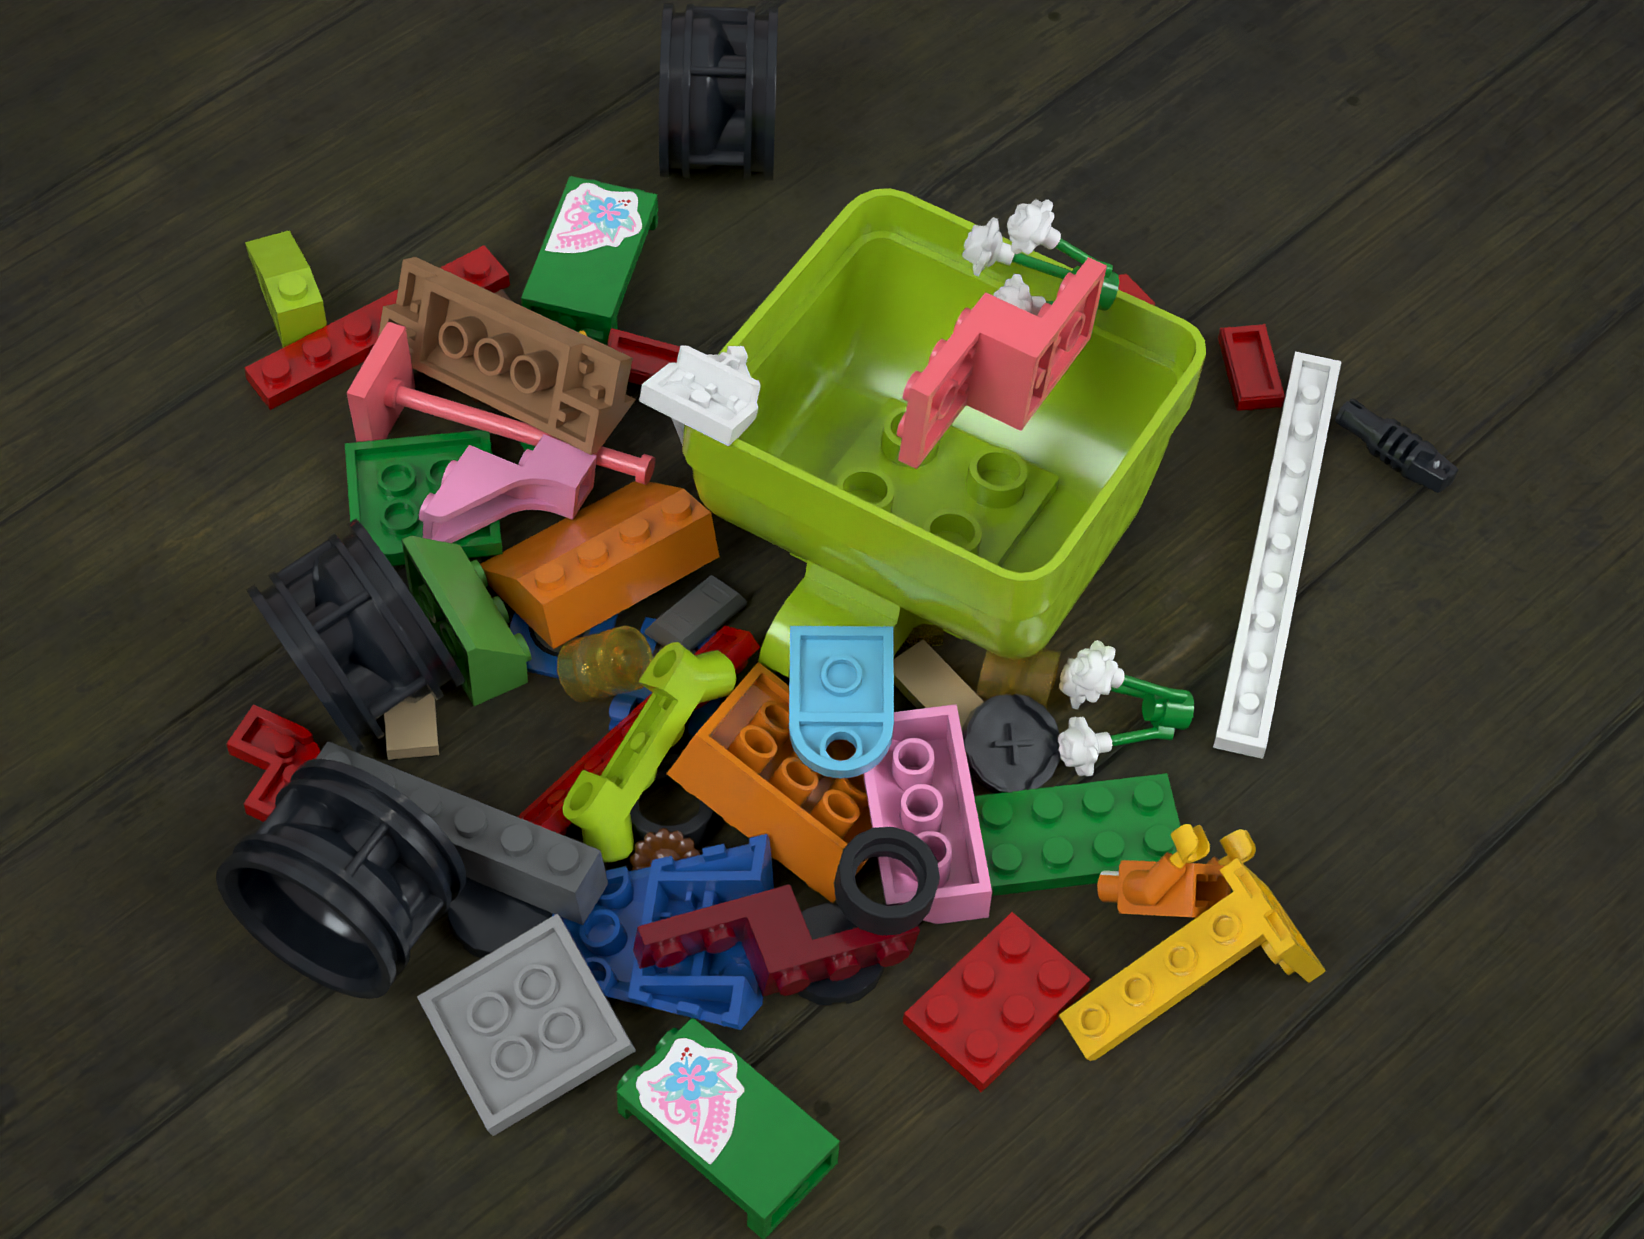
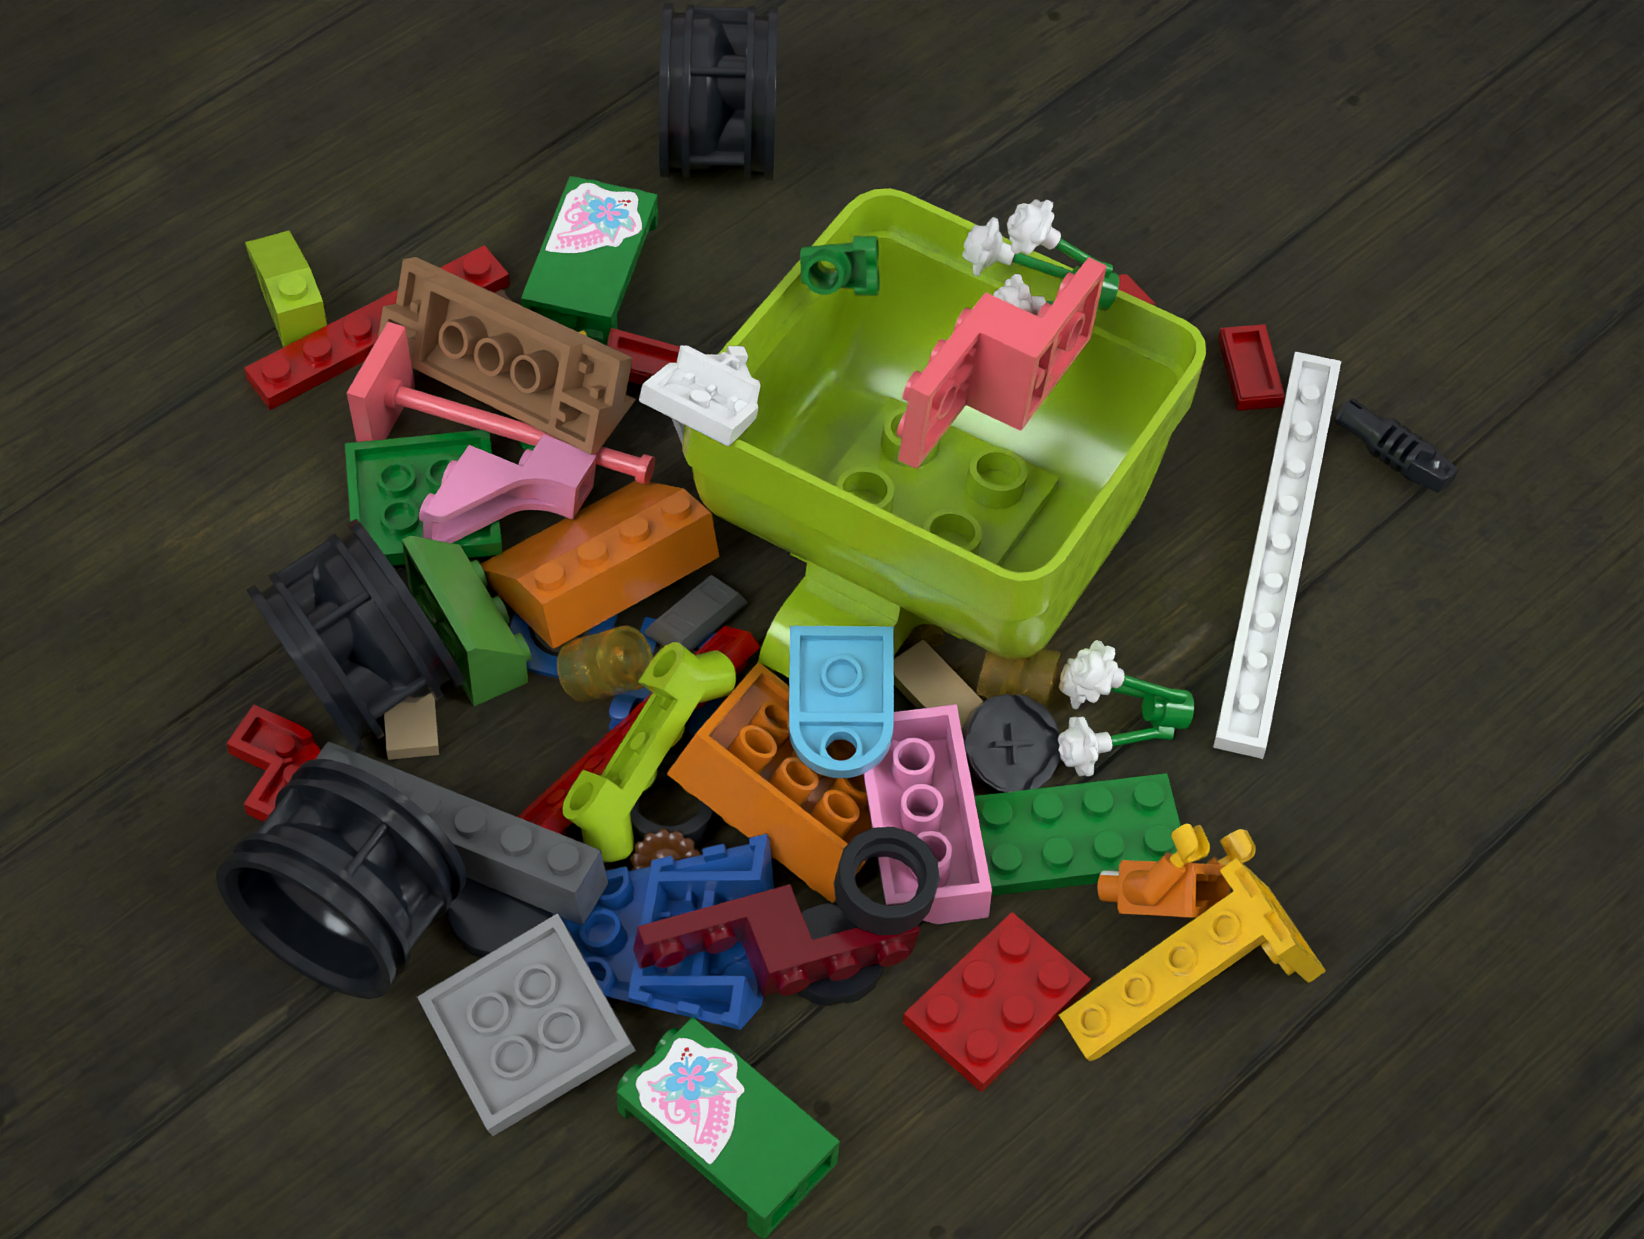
(854, 267): none -> green plate

